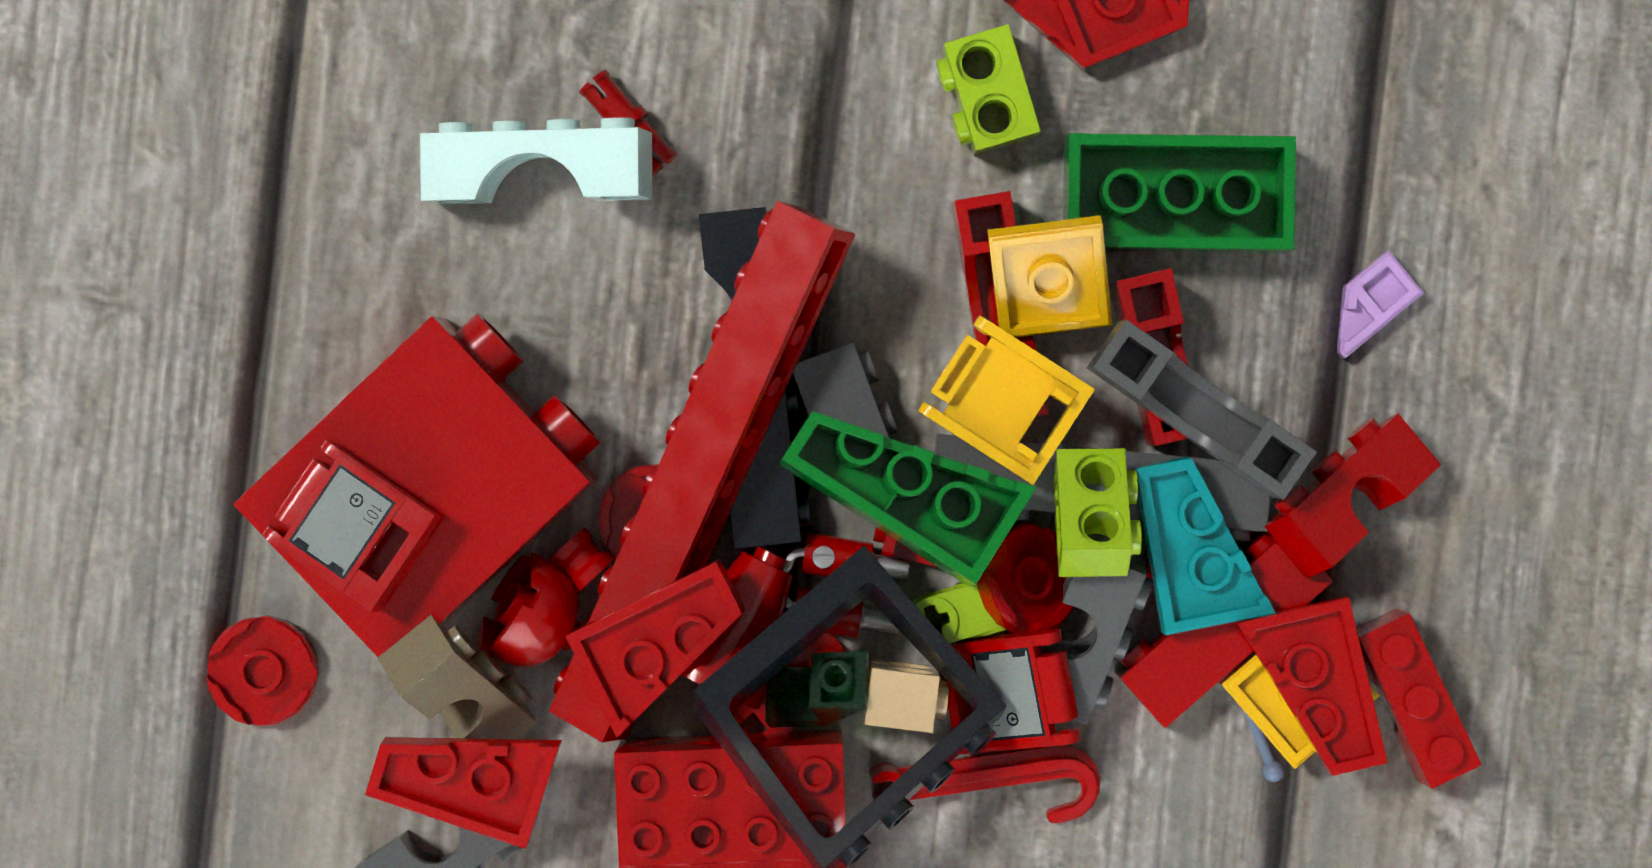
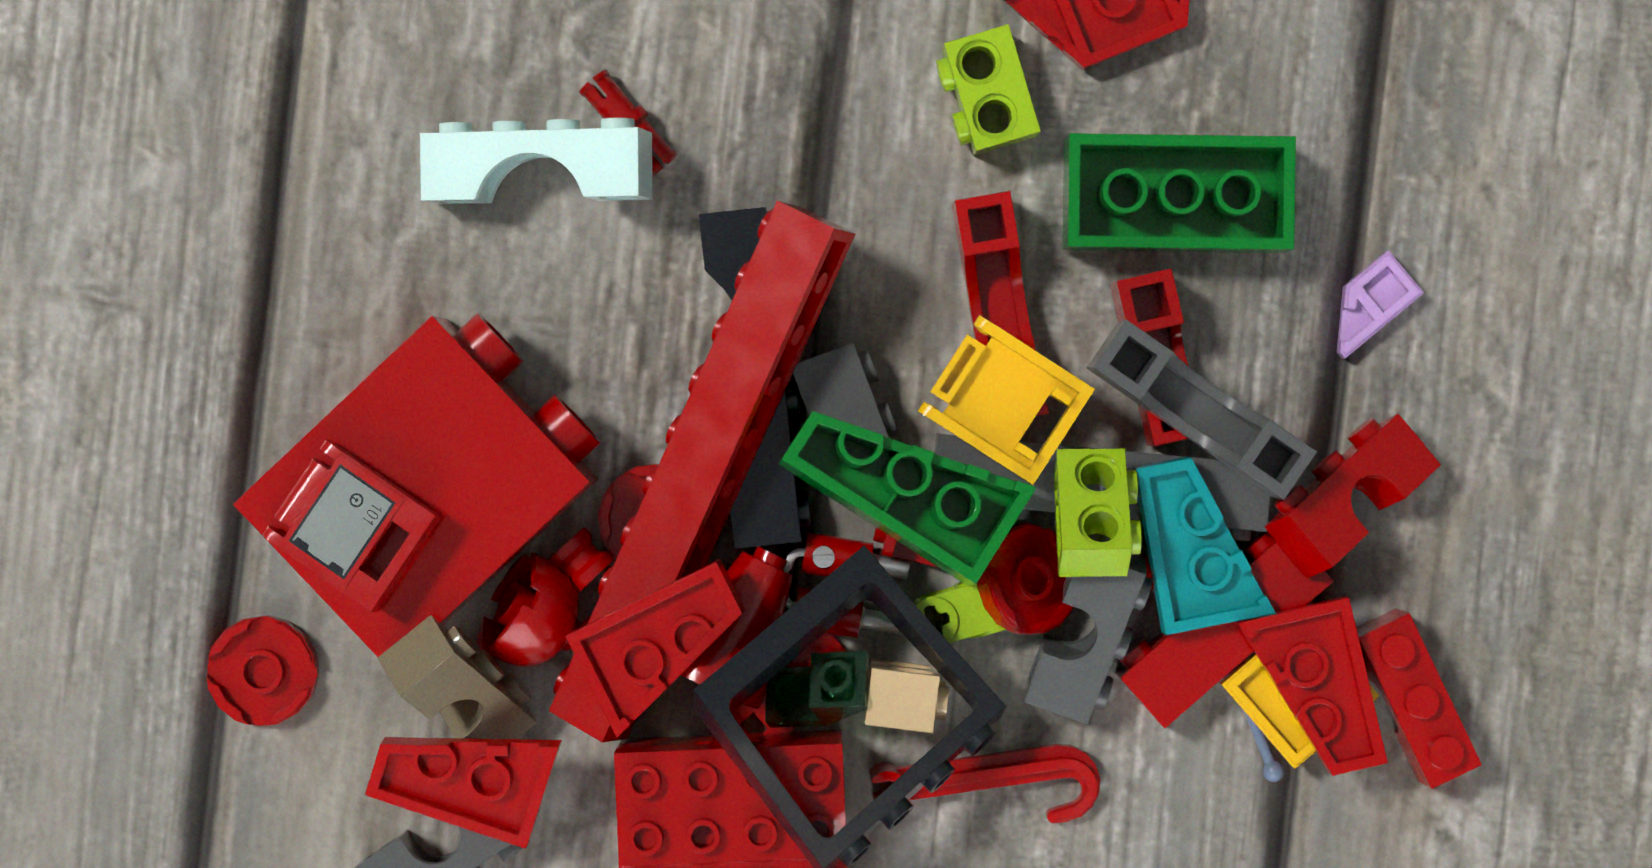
(1030, 685): container -> none
(1050, 276): yellow tile -> none

